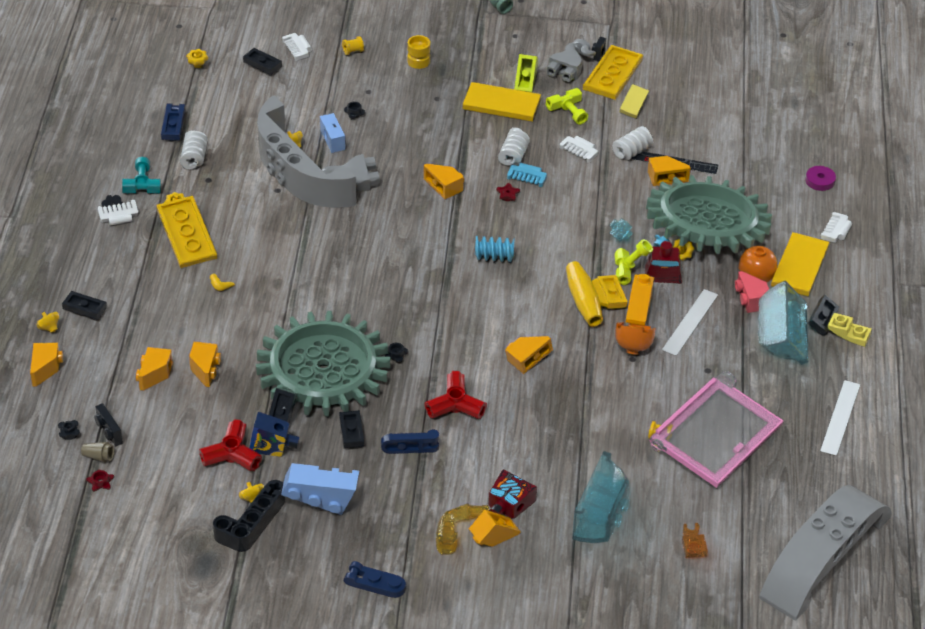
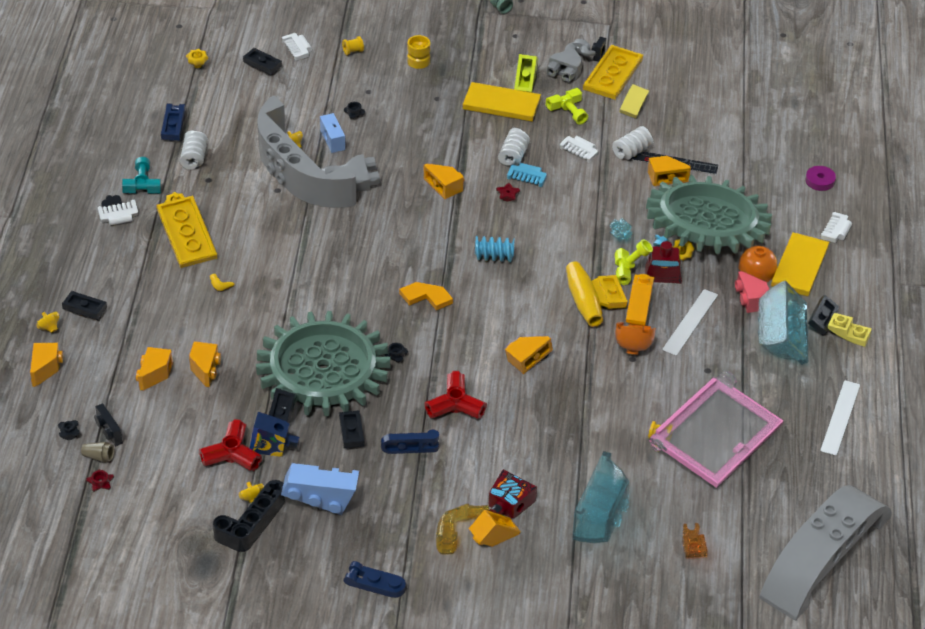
(417, 291): none -> light orange tile

